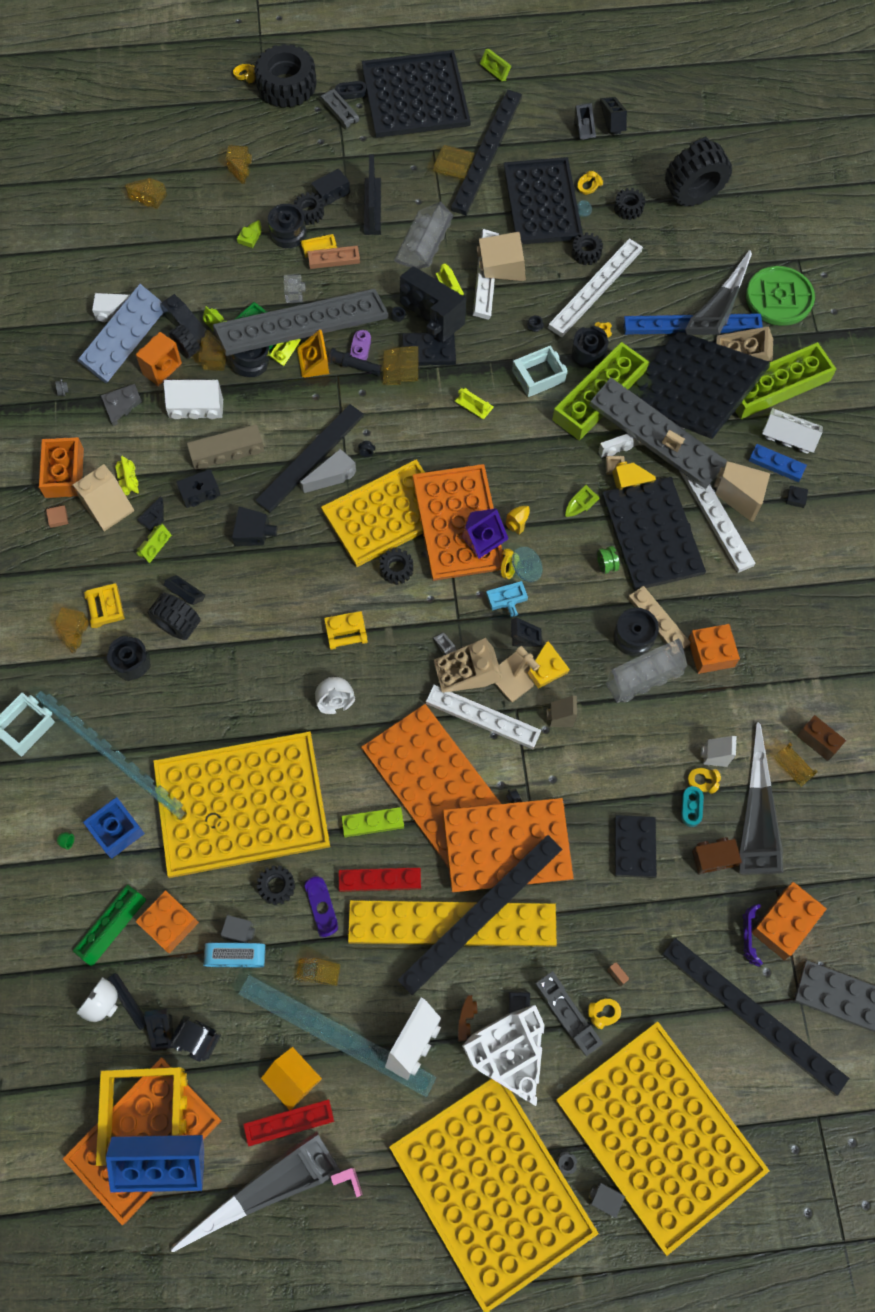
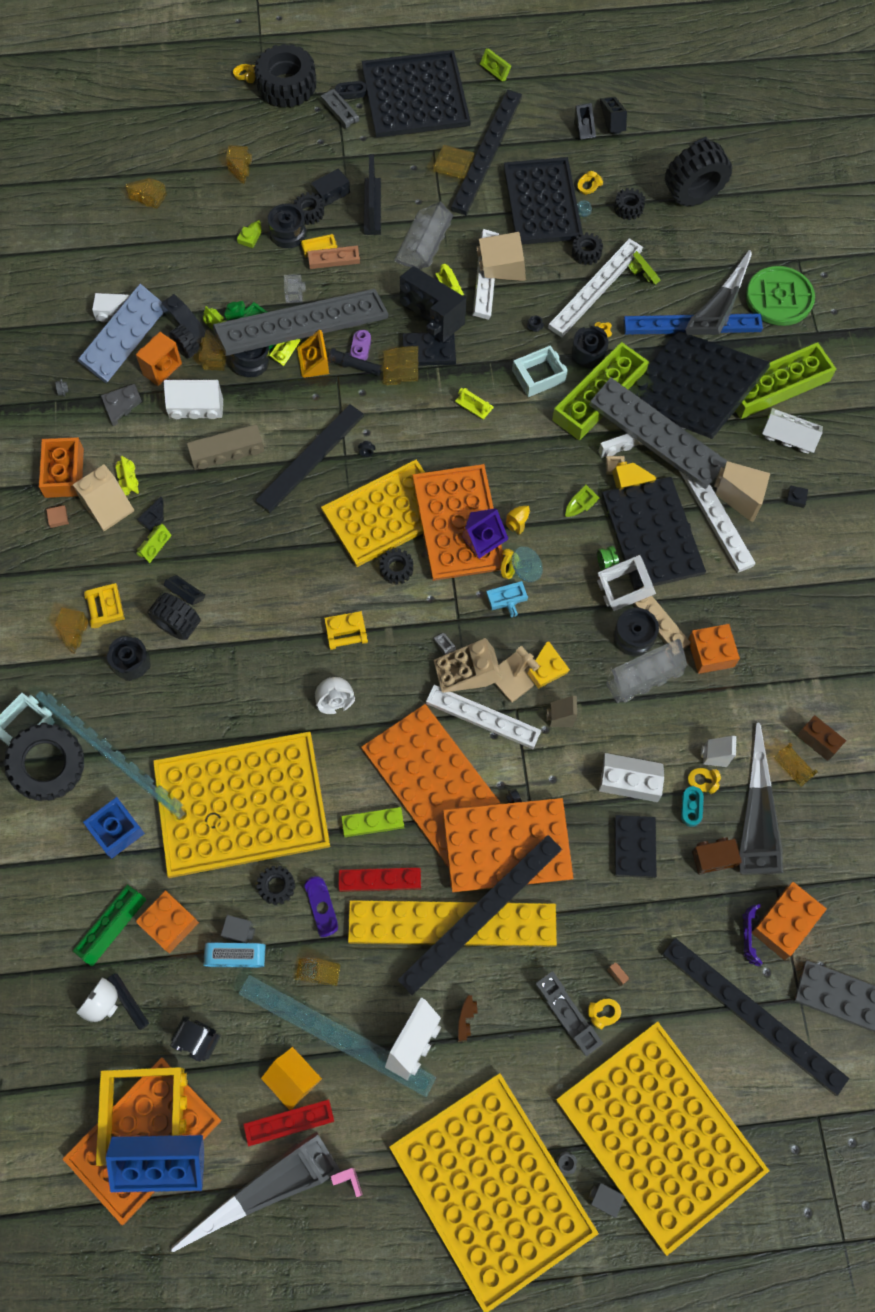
(40, 734): none -> black tyre
(65, 840): green hinge -> none
(159, 1028): black slope -> none
(198, 488): black brick -> none
(234, 310): none -> green plate
(252, 528): black torso -> none
(331, 472): light grey slope -> none
(401, 315): black hinge -> none
(510, 1051): white wedge -> none
(518, 1001): black tile -> none
(525, 634): black slope -> none
(622, 569): none -> white window
(632, 777): none -> white slope
(640, 264): none -> lime hinge
(673, 441): tan tile -> none
(752, 342): tan slope -> none
(777, 463): blue plate -> none

